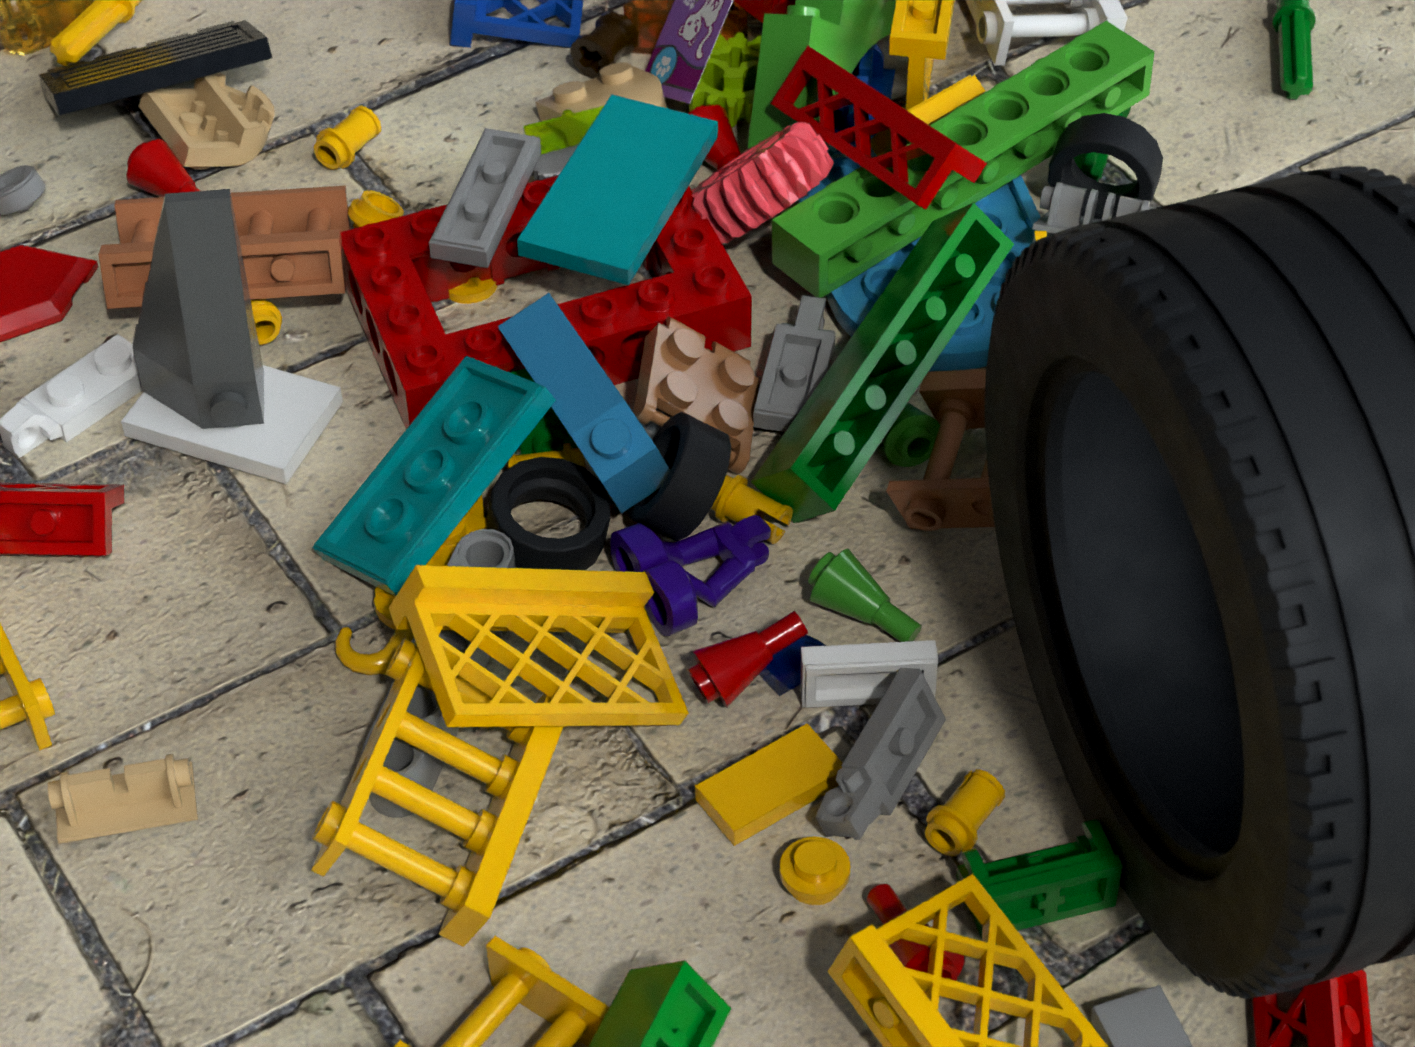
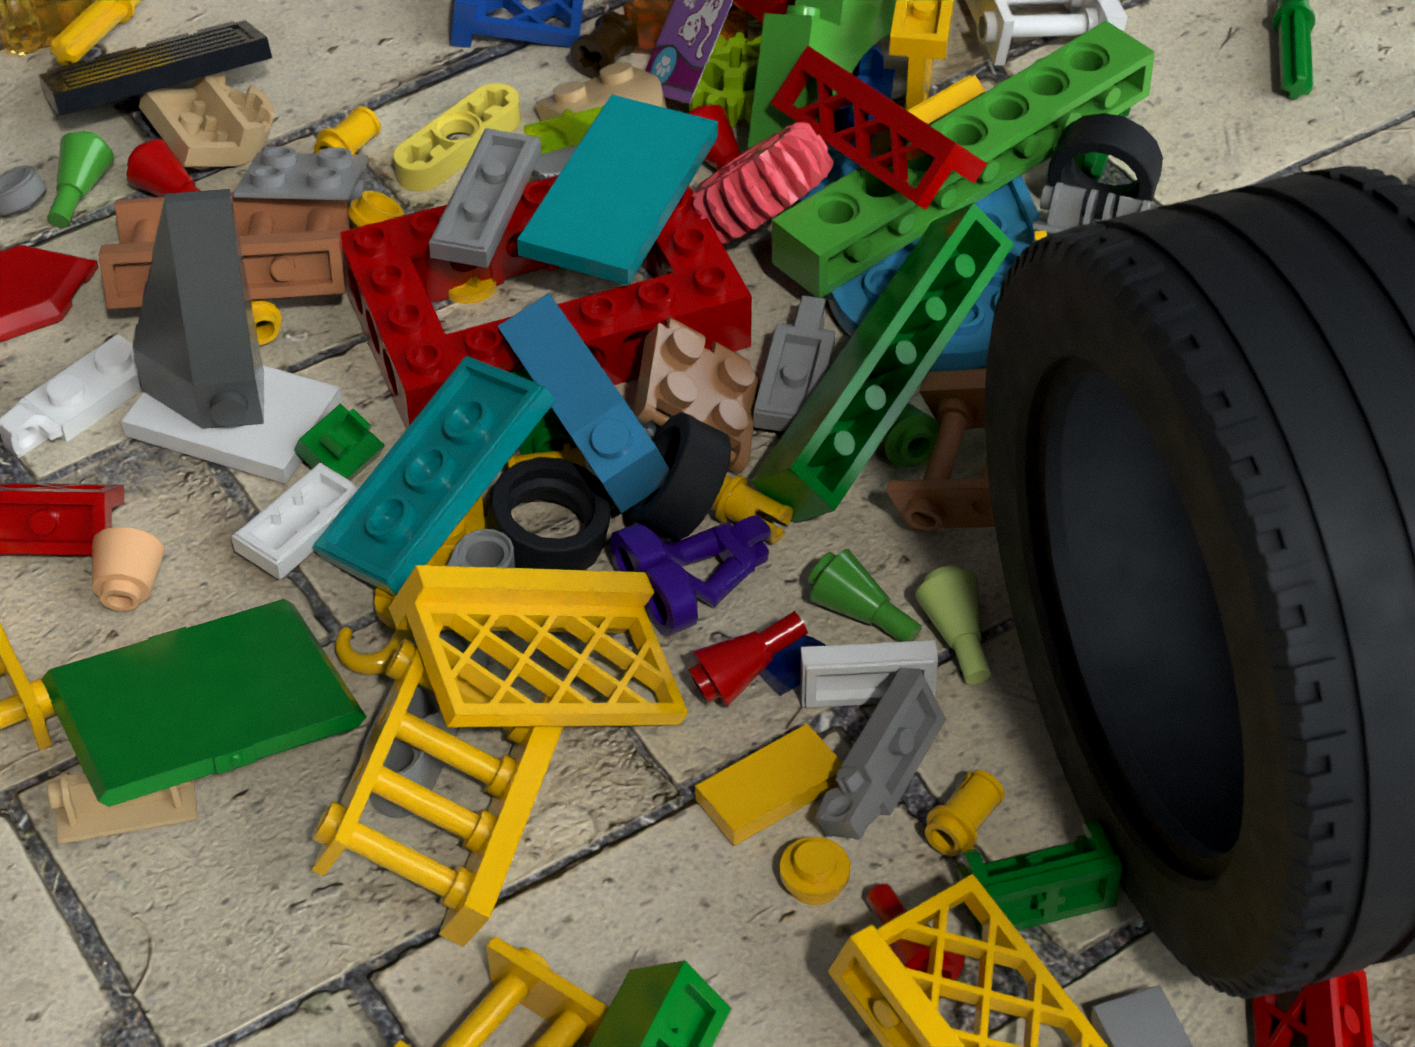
(80, 165): none -> bright green cone
(125, 566): none -> light nougat hat
(199, 701): none -> green piece
(285, 174): none -> light grey hinge
(294, 521): none -> white plate
(340, 443): none -> green tile
(431, 159): none -> light yellow beam
(952, 604): none -> yellowish green cone

